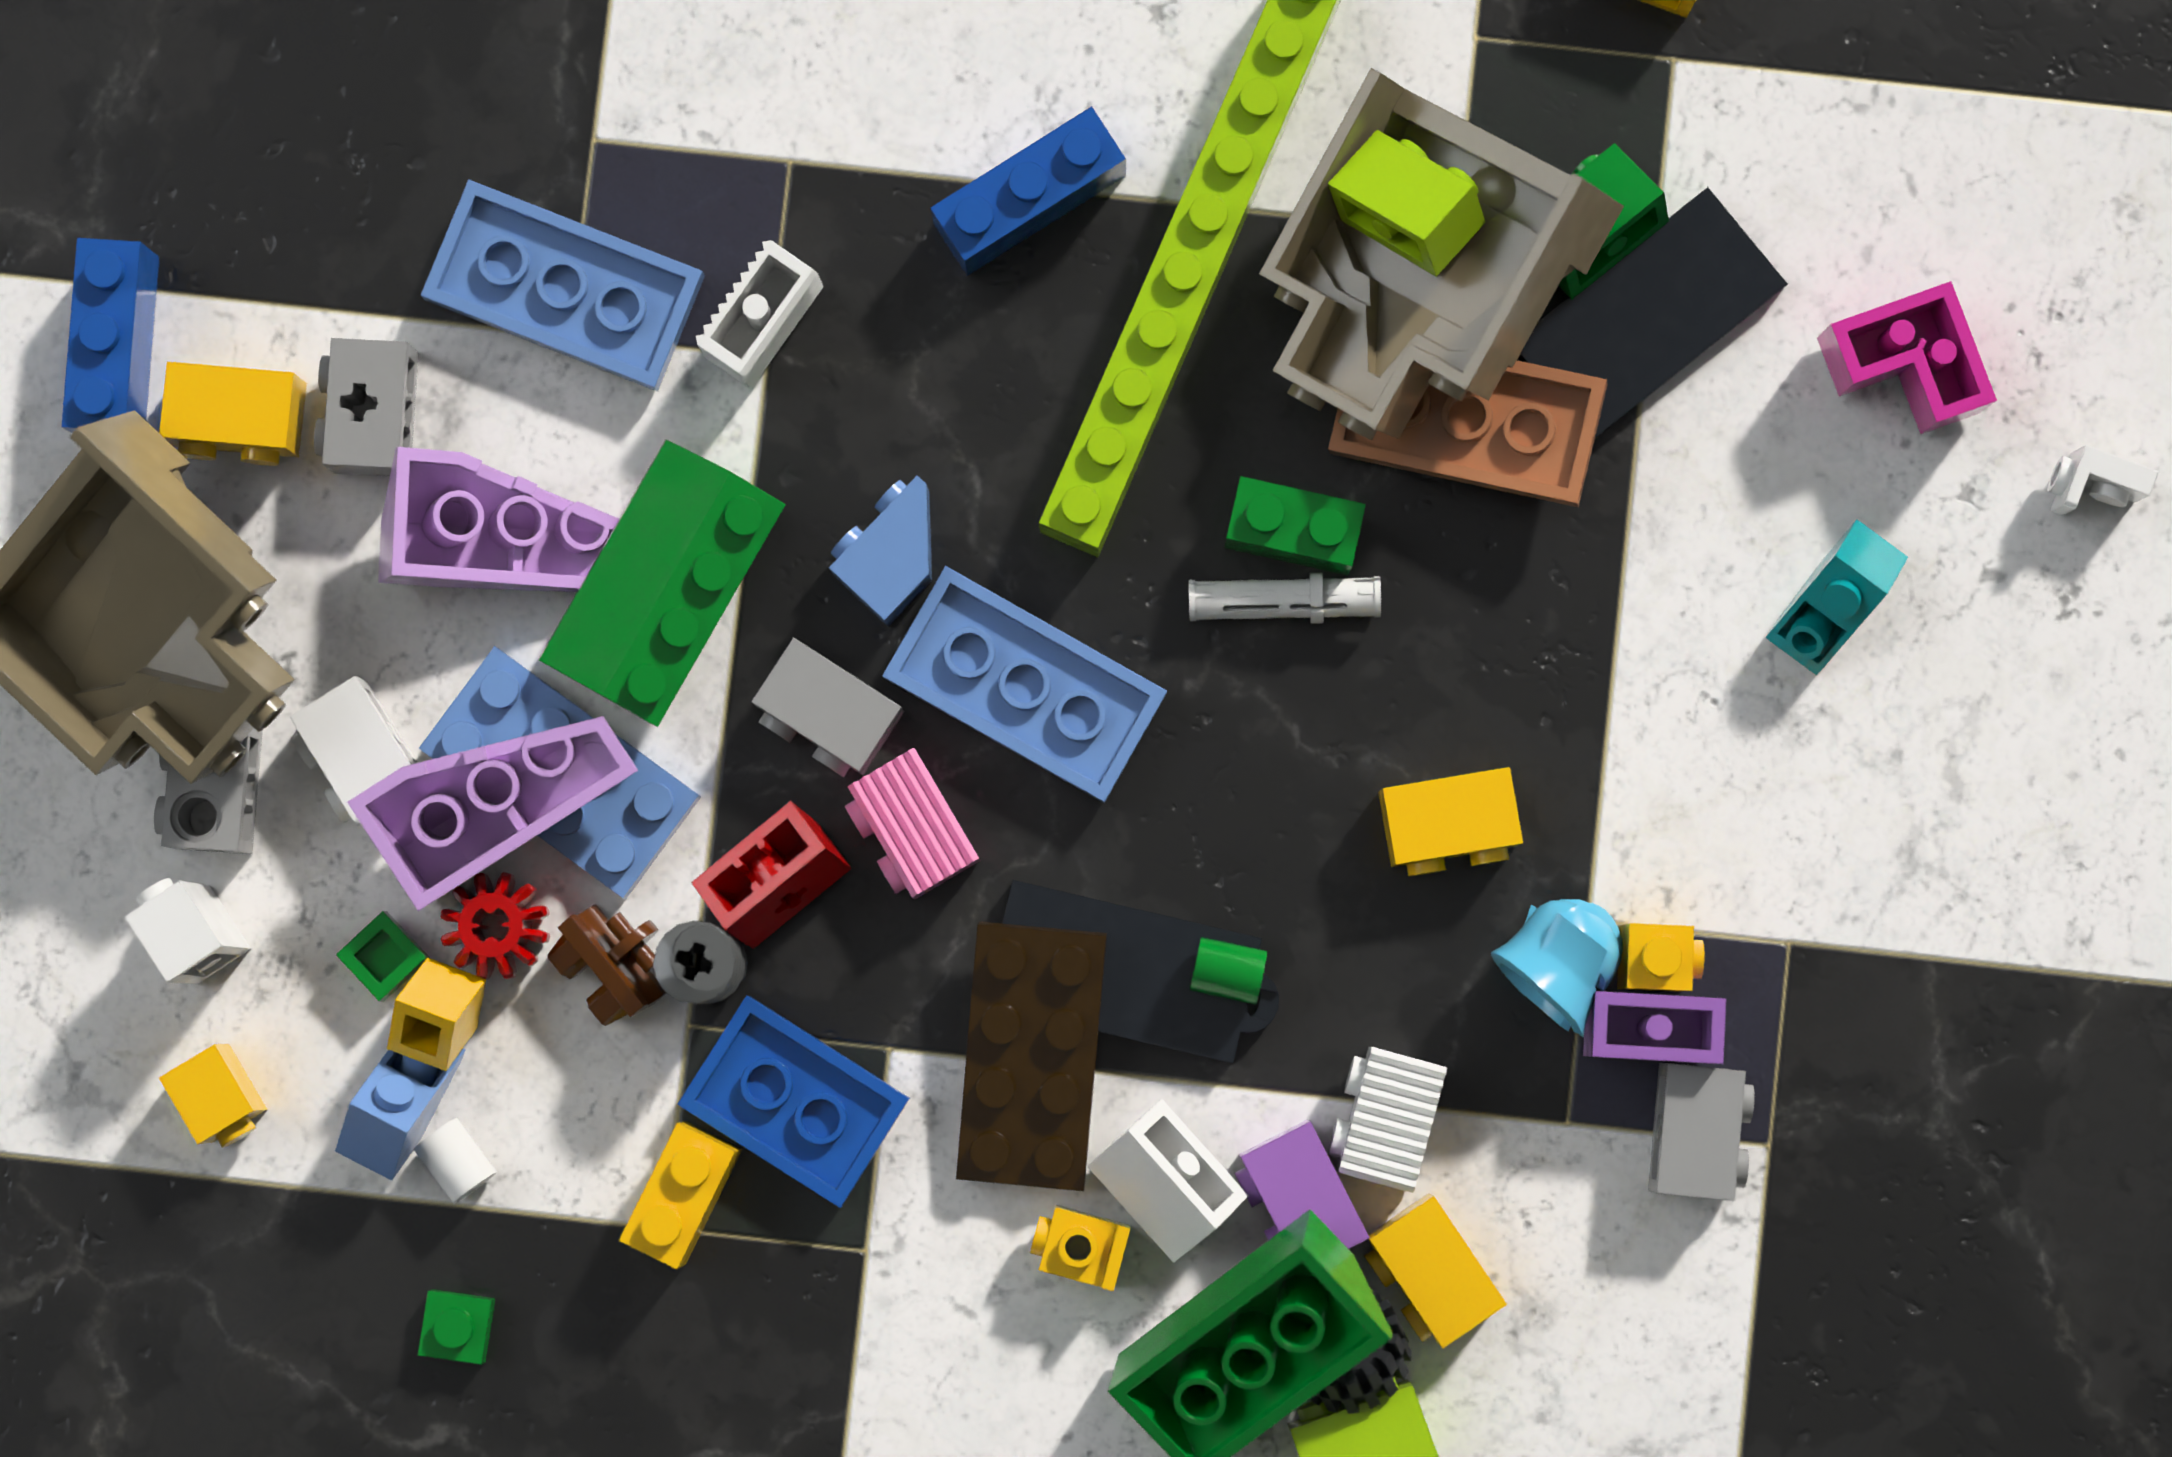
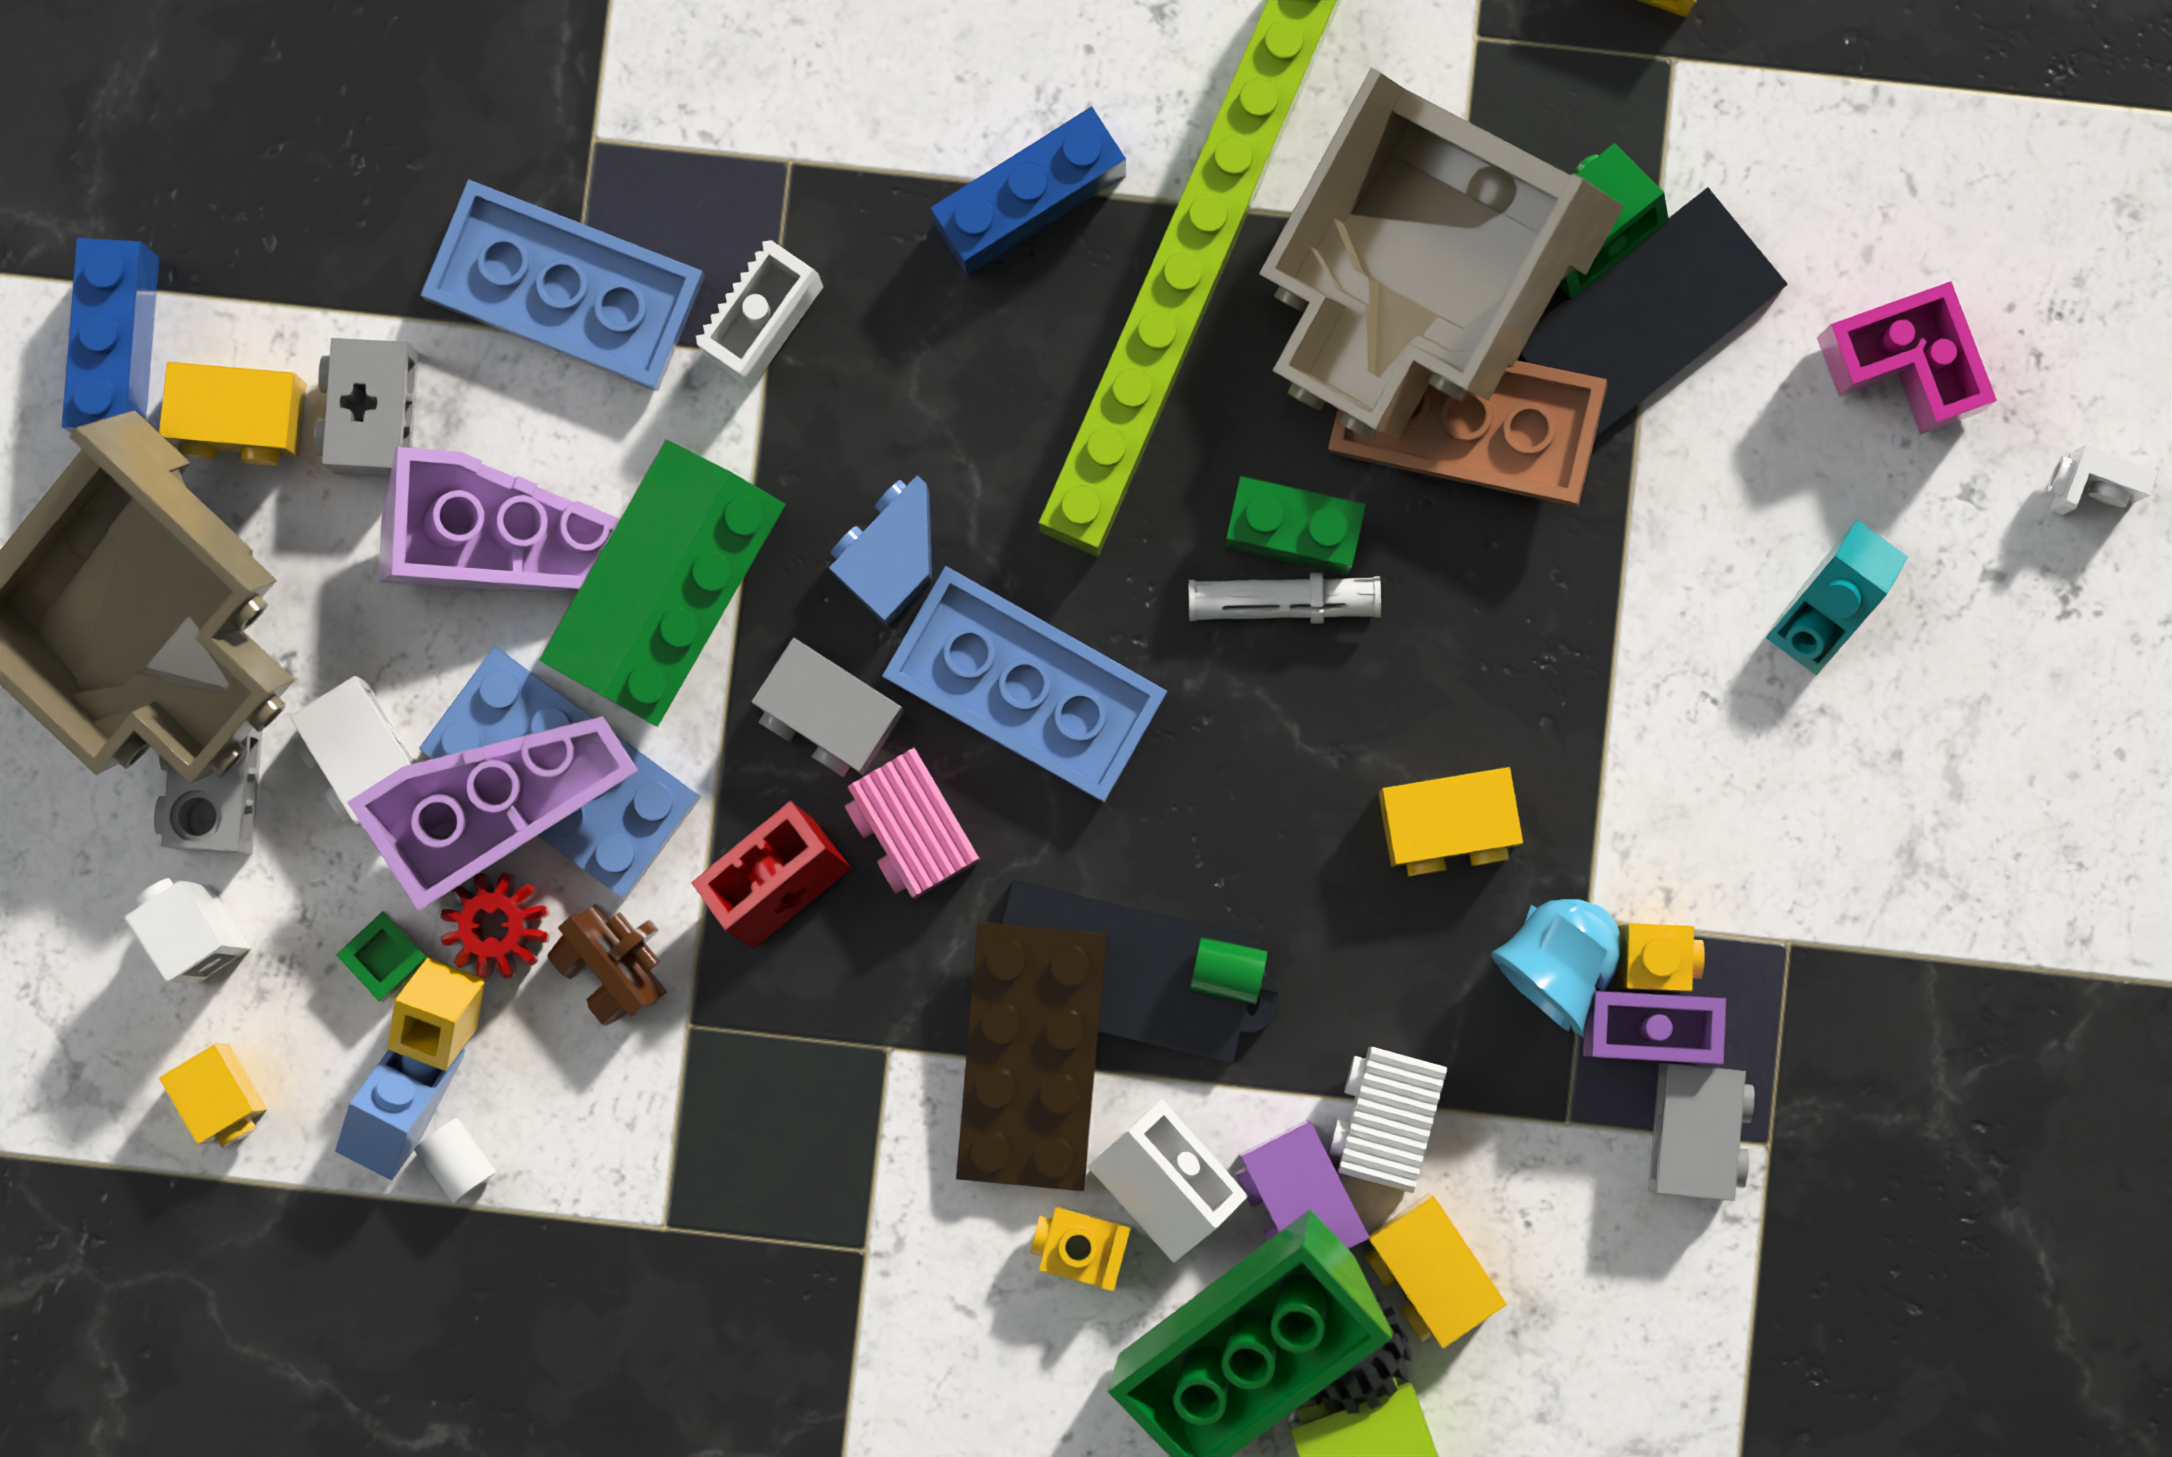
(456, 1326): green plate -> none
(680, 1194): yellow brick -> none
(682, 980): dark grey piece -> none
(793, 1101): blue plate -> none
(1407, 201): lime brick -> none

